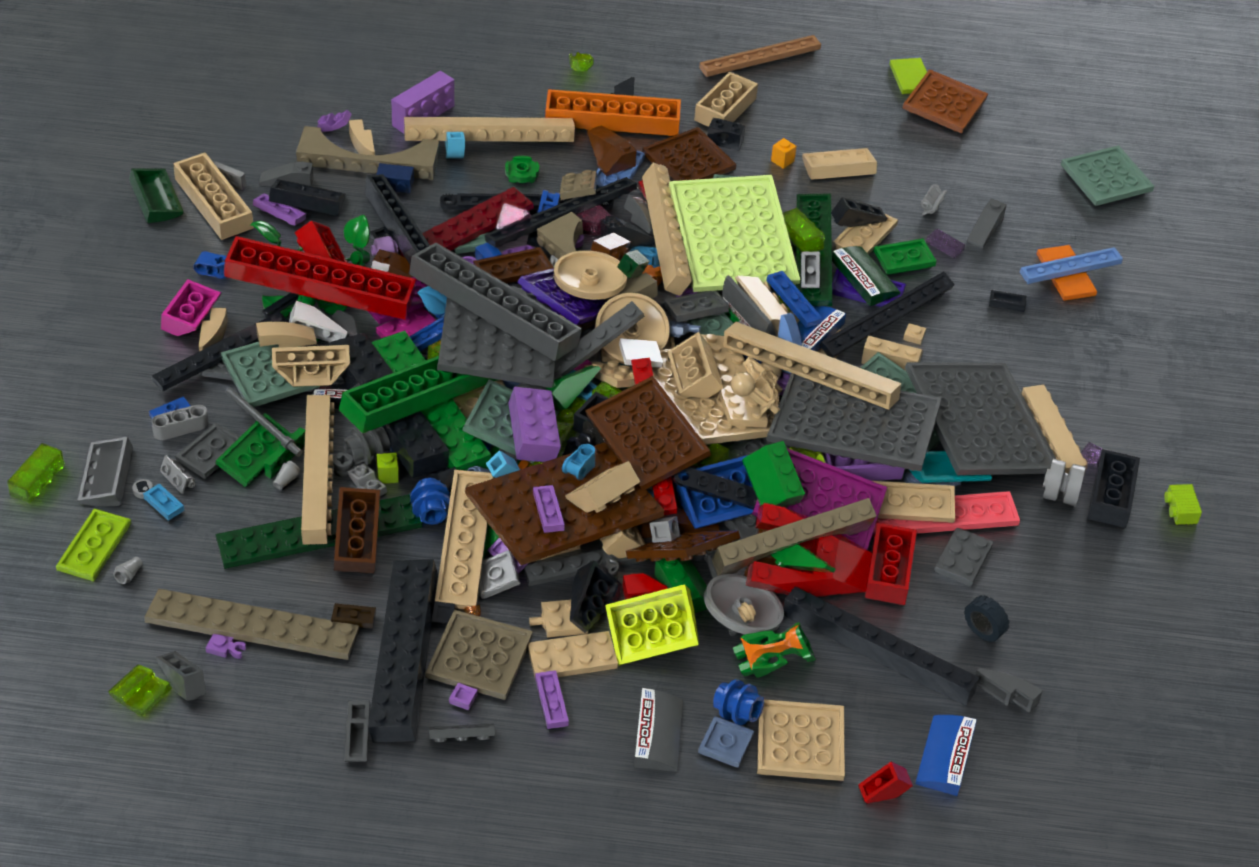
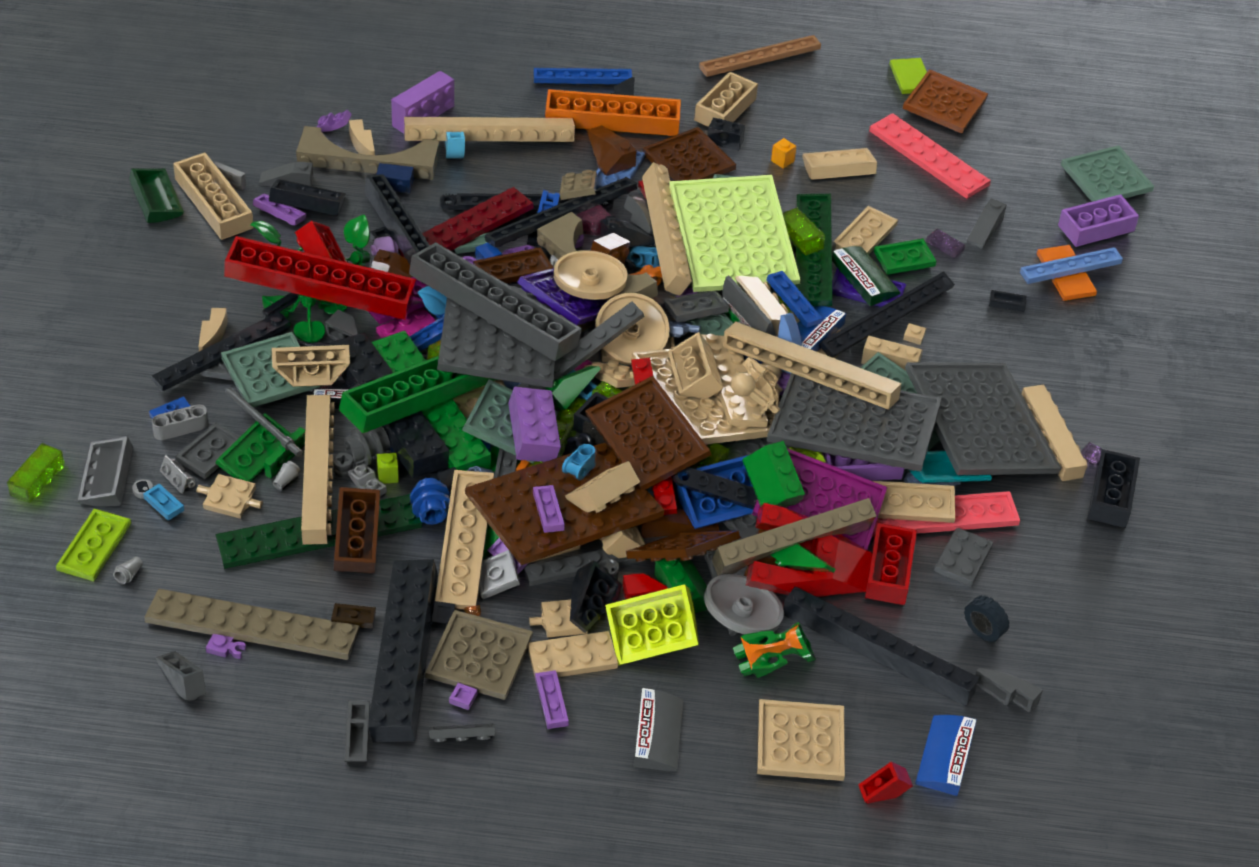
(140, 690): clear neon green slope -> none
(188, 308): dark pink slope -> none
(210, 264): blue piece -> none
(229, 496): none -> tan plate
(285, 334): tan slope -> none
(323, 326): white slope -> none
(501, 464): medium azure brick -> none
(511, 214): clear pink slope -> none
(528, 175): green plate -> none
(581, 62): clear neon green hair -> none
(581, 75): none -> blue plate
(633, 264): dark green brick -> none
(639, 349): white tile -> none
(664, 529): light grey brick -> none
(726, 742): sand blue plate -> none
(738, 702): blue piece -> none
(746, 612): tan plate -> none
(810, 269): light grey slope -> none
(855, 213): black slope -> none
(930, 156): none -> coral plate
(932, 199): light grey hinge -> none
(1058, 481): light grey wheel -> none
(1098, 220): none -> medium lavender brick
(1183, 504): lime brick -> none

